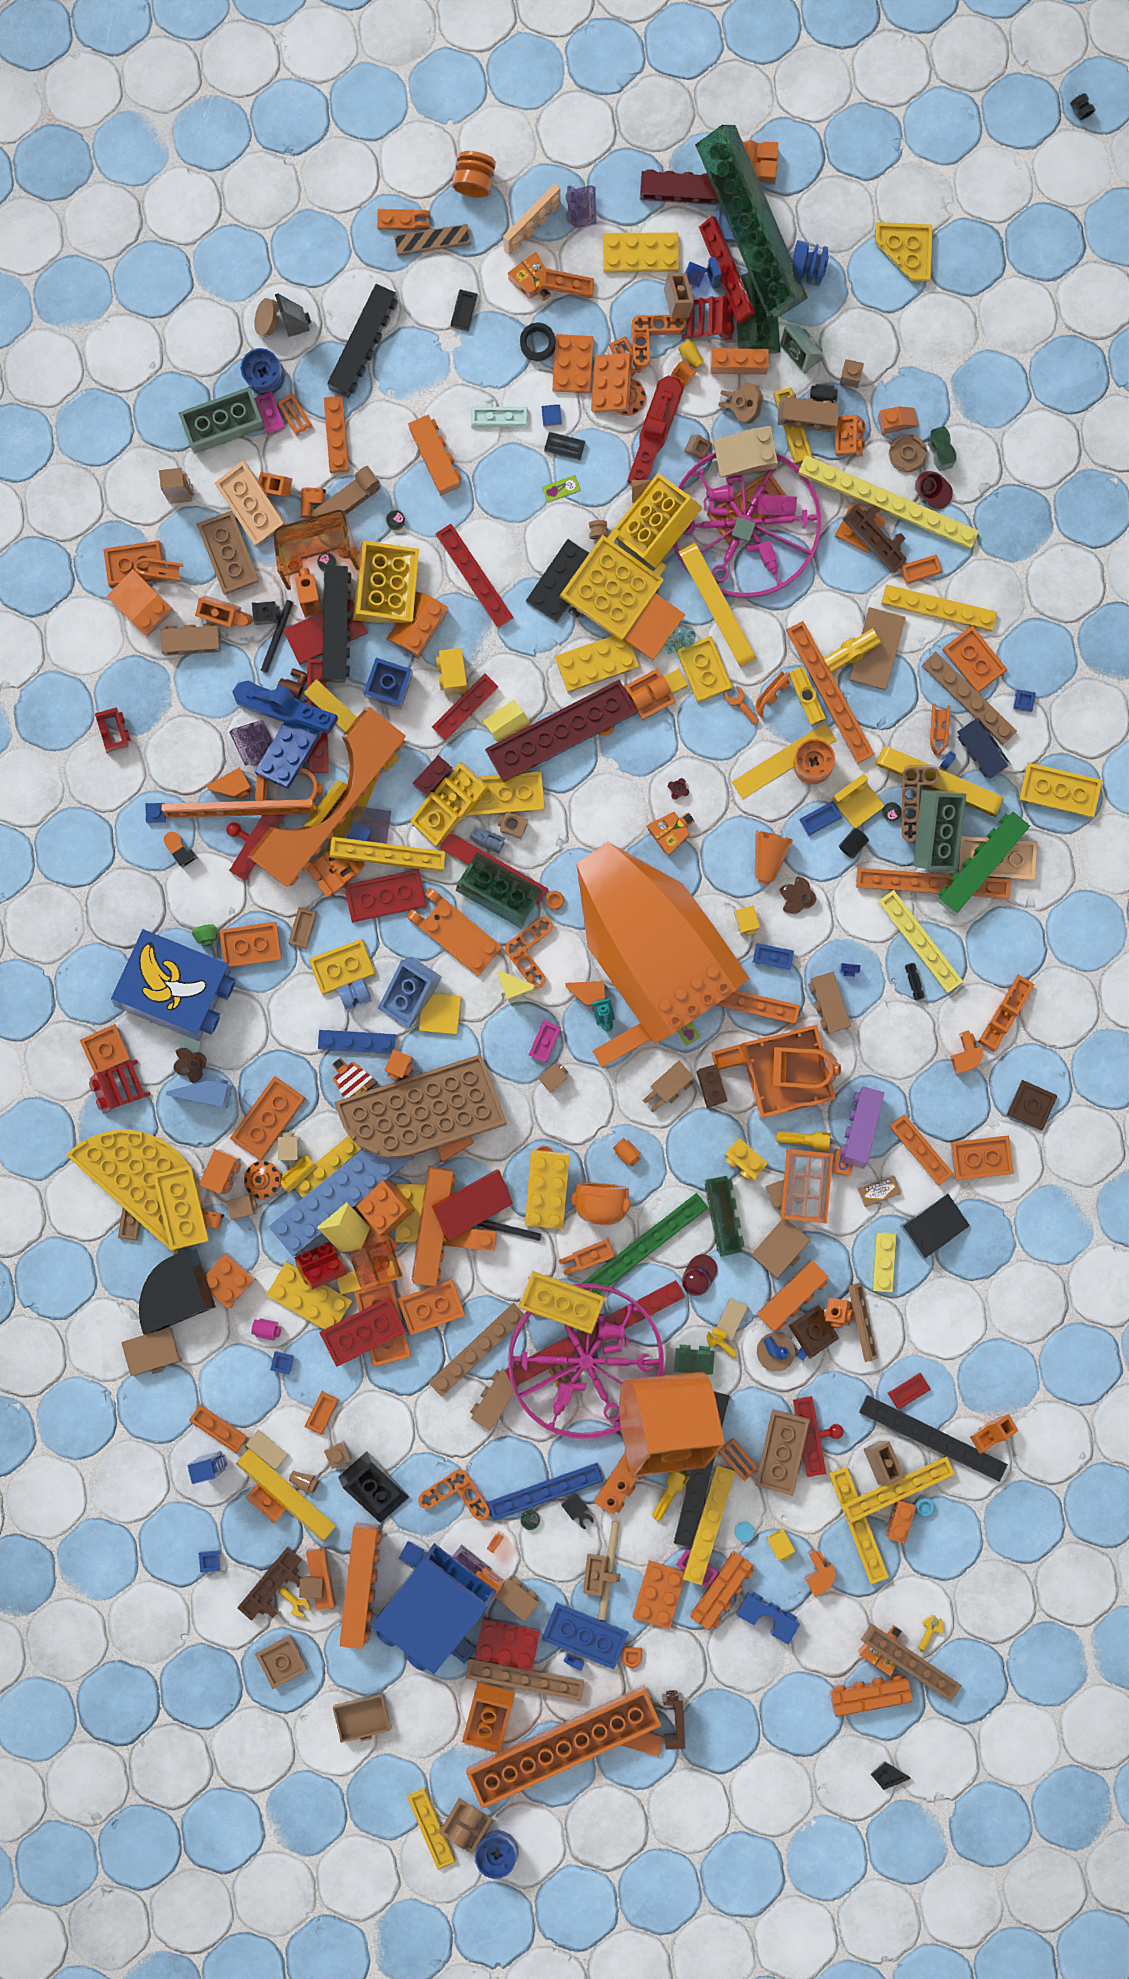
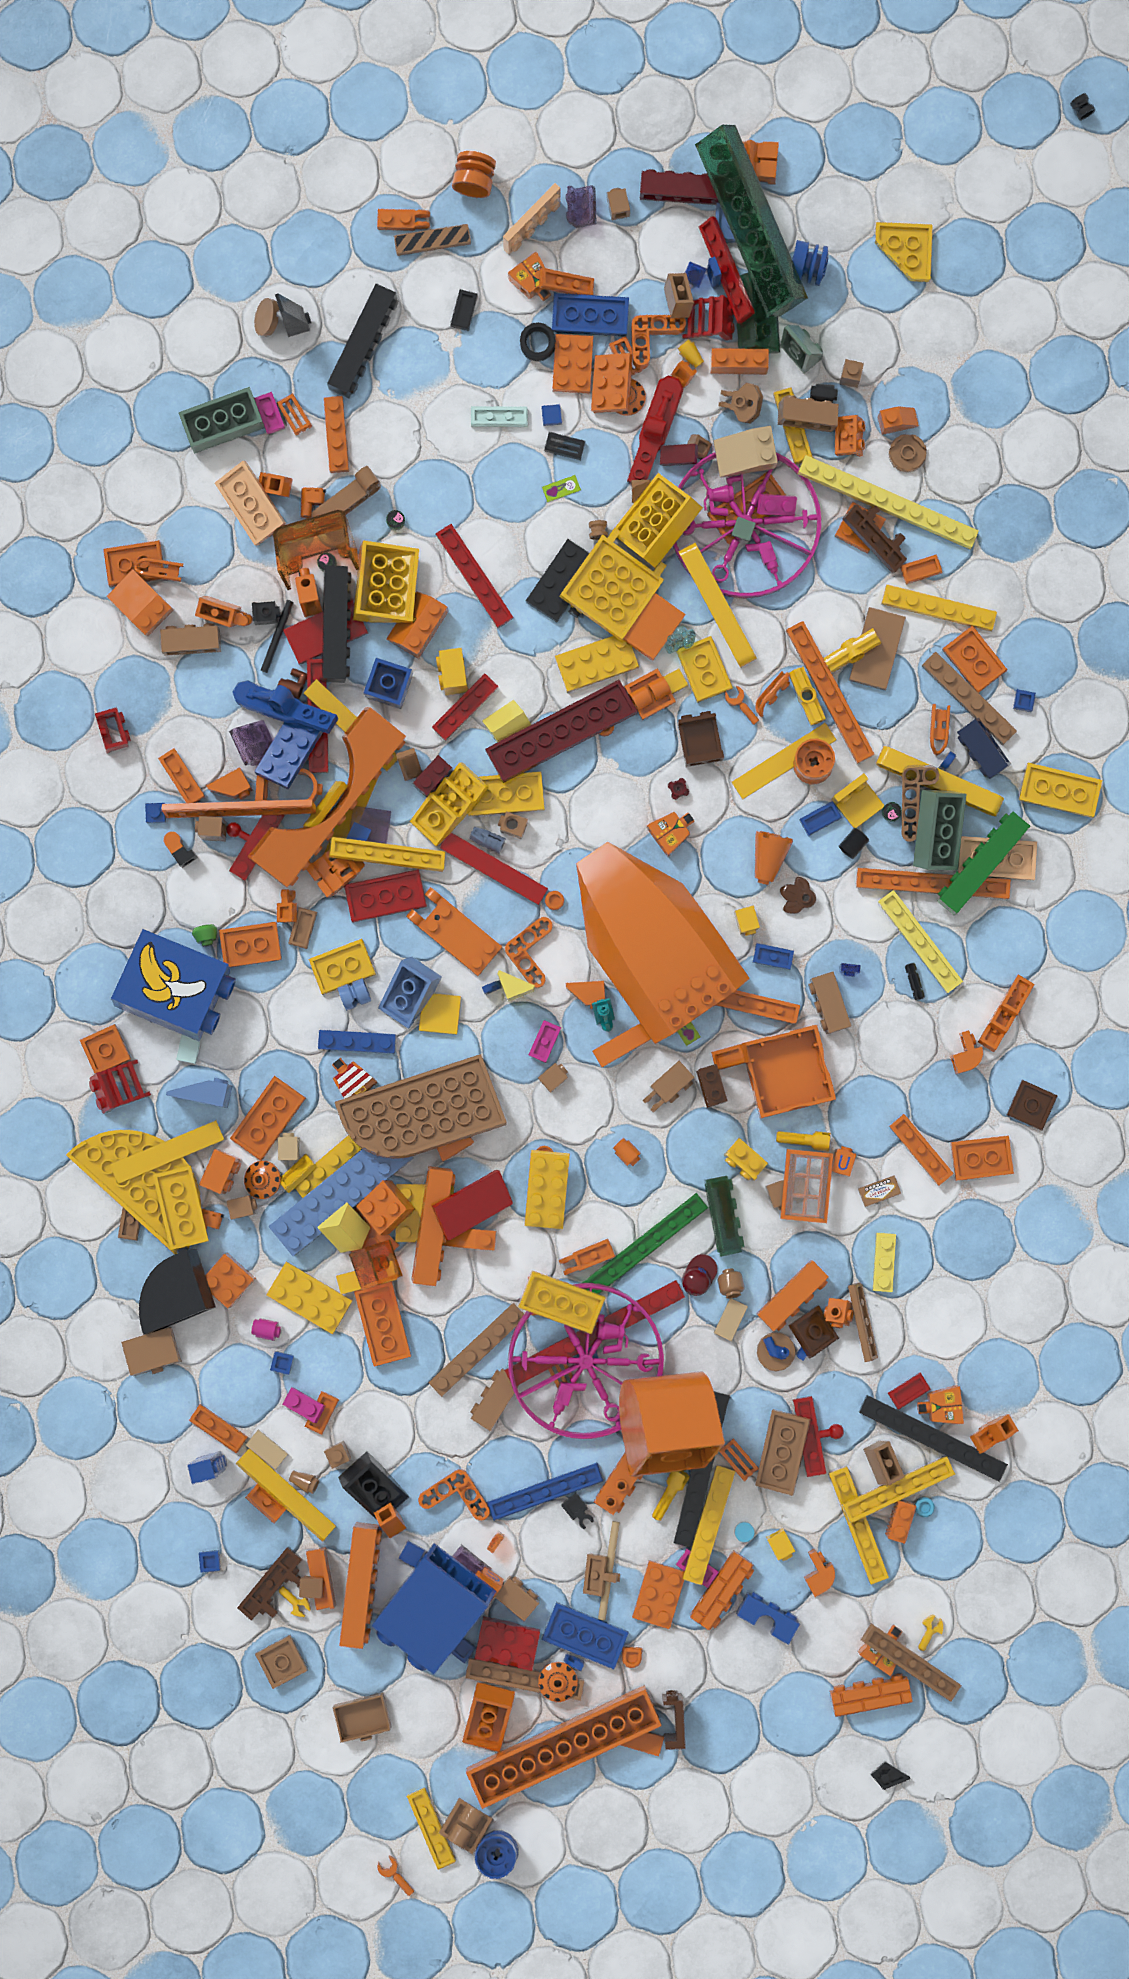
(167, 1152): none -> yellow sticker
(176, 485): medium nougat brick -> none
(181, 777): none -> orange plate
(190, 1064): reddish brown plate -> none
(211, 828): none -> medium nougat brick
(228, 552): medium nougat plate -> none
(258, 362): blue wheel -> none
(287, 909): none -> orange plate
(303, 1405): none -> dark pink plate
(320, 1266): red brick -> none
(362, 1331): red plate -> none
(388, 1872): none -> orange piece
(390, 1520): none -> orange brick
(399, 1065): orange brick -> none
(409, 764): none -> medium nougat tile
(431, 1307): orange plate -> none
(434, 455): orange brick -> none
(492, 987): none -> blue tile
(498, 890): clear green slope -> none
(510, 1229): black bar -> none
(530, 1519): clear green tile -> none
(553, 1672): none -> orange dish
(590, 314): none -> blue plate
(601, 1202): orange piece -> none
(618, 203): none -> medium nougat brick
(640, 252): yellow plate -> none
(678, 454): none -> dark red tile
(693, 1360): clear green brick -> none
(700, 739): none -> reddish brown panel
(719, 1340): yellow bar -> none
(731, 1283): none -> medium nougat head
(780, 1067): orange window -> none
(781, 1248): medium nougat container -> none
(862, 1127): medium lavender brick -> none
(934, 489): dark red cap -> none
(935, 1226): black slope -> none
(943, 451): clear green brick -> none
(943, 1405): none -> orange torso

